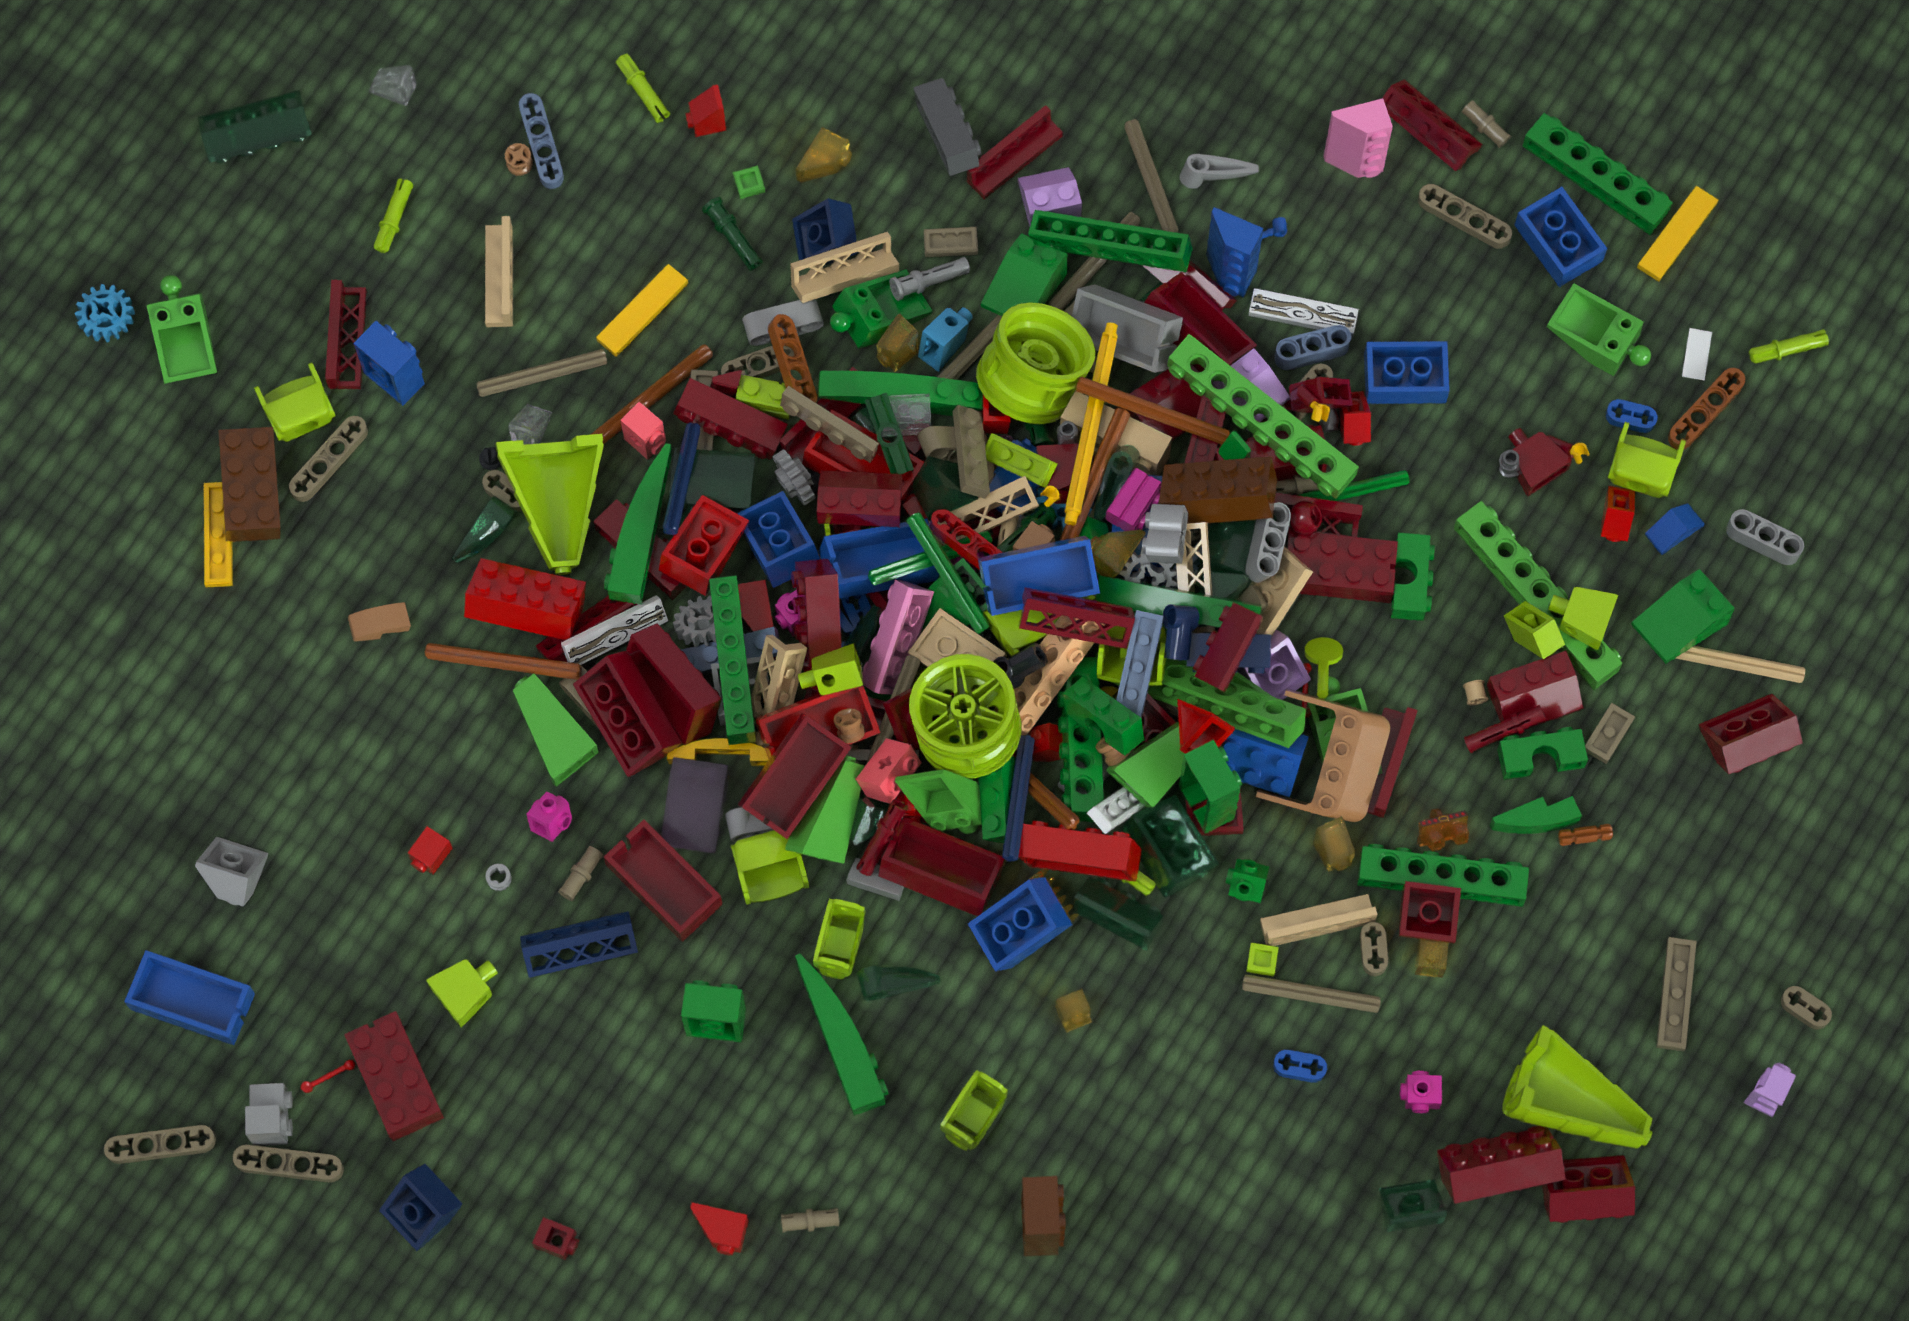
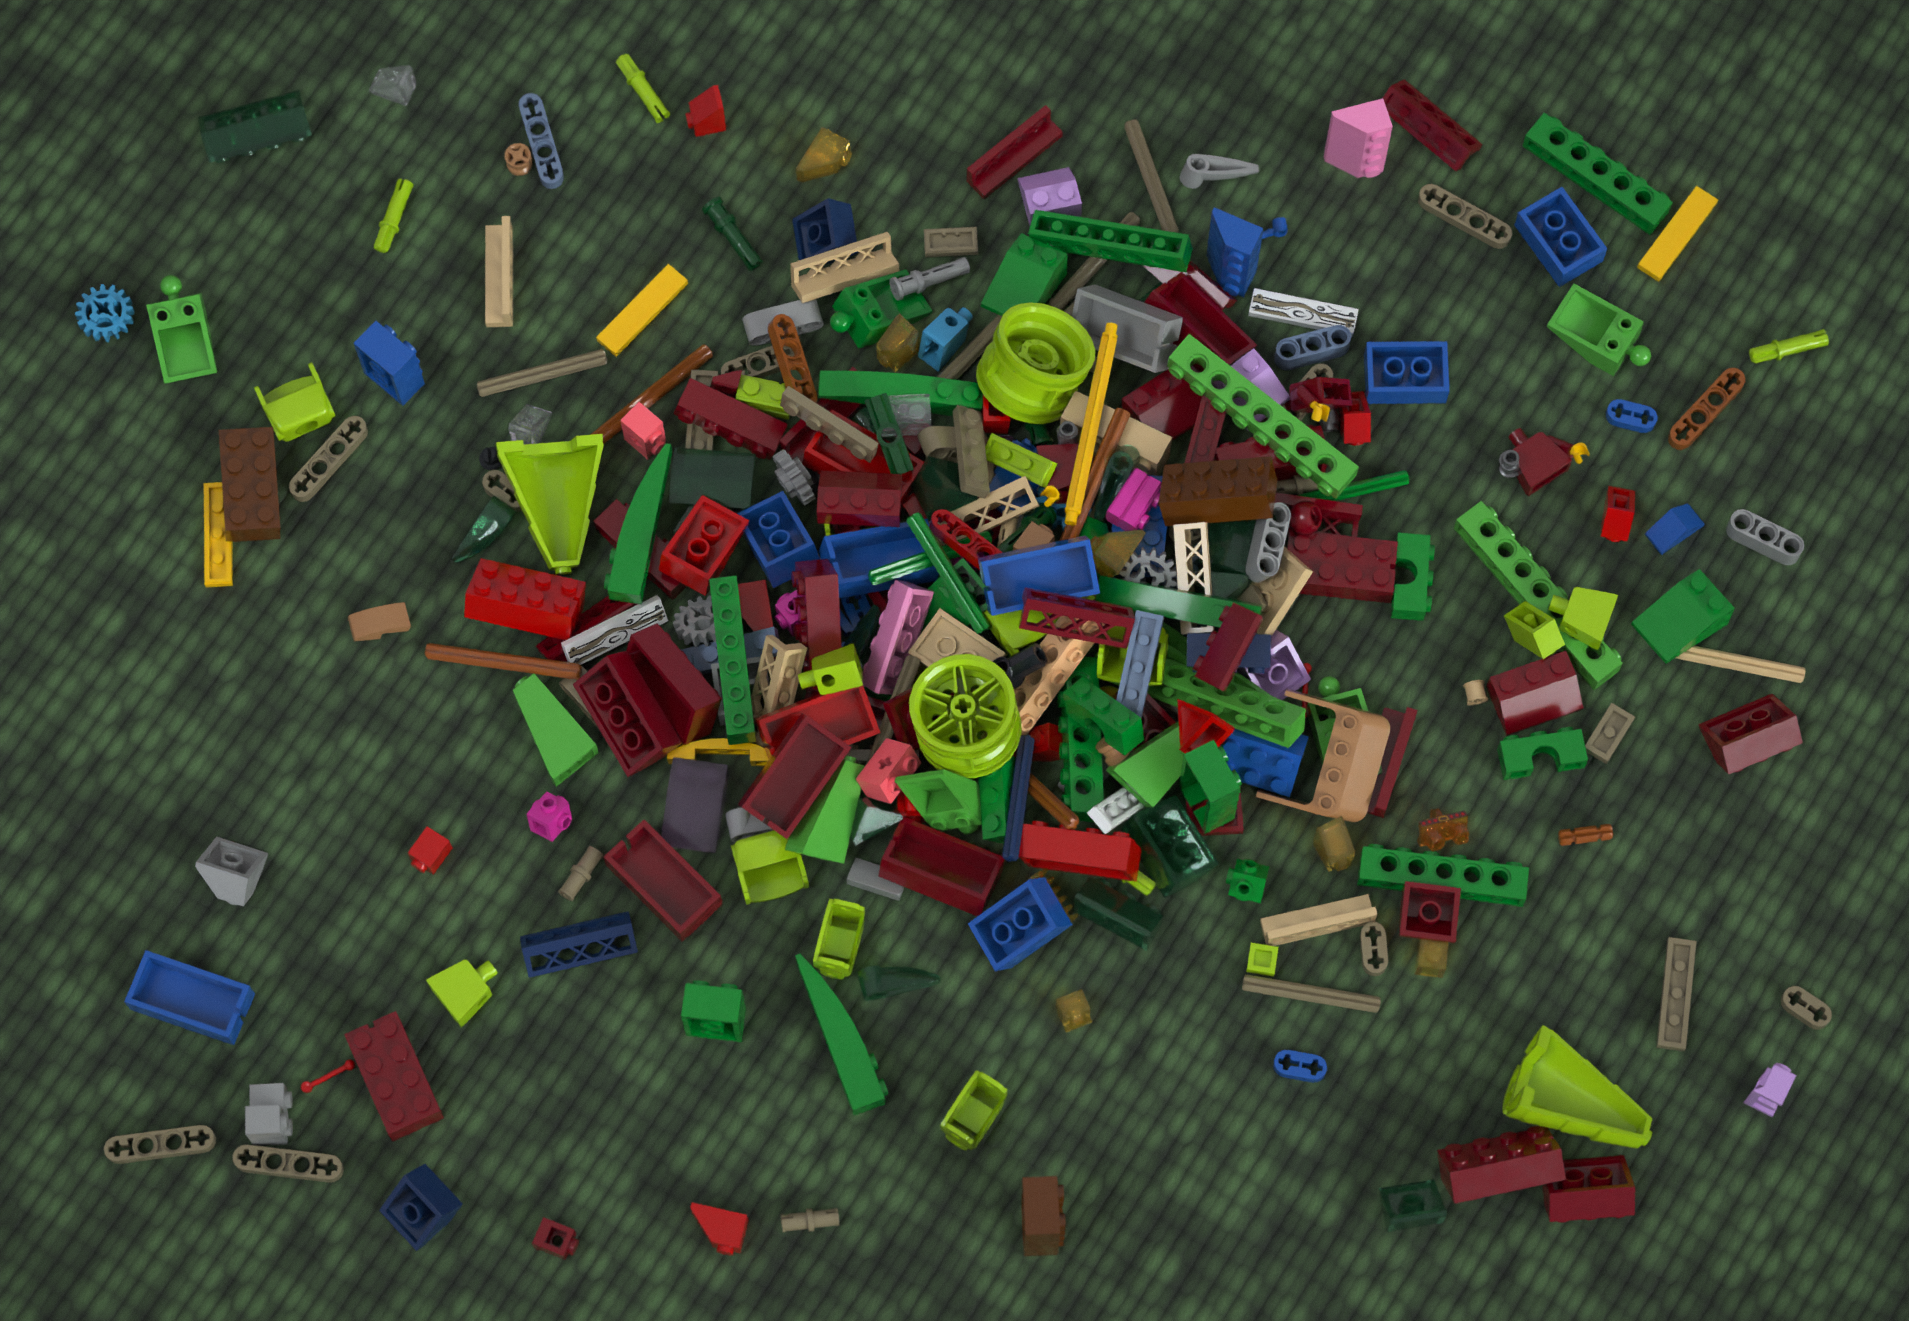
(336, 333): dark red fence -> none
(494, 884): light grey bush -> none
(681, 478): dark blue axle -> none
(748, 182): bright green tile -> none
(849, 725): medium nougat wheel -> none
(886, 829): dark red pin -> none
(947, 127): dark grey brick -> none
(1152, 410): dark orange axle -> none
(1166, 533): light grey brick -> none
(1180, 623): dark blue piece -> none
(1234, 448): green slope -> none
(1323, 653): lime piece -> none
(1429, 1086): dark pink brick -> none
(1486, 124): dark tan pin -> none
(1505, 728): dark red pin -> none
(1538, 817): green slope -> none
(1644, 464): lime piece -> none
(1696, 354): white sticker -> none

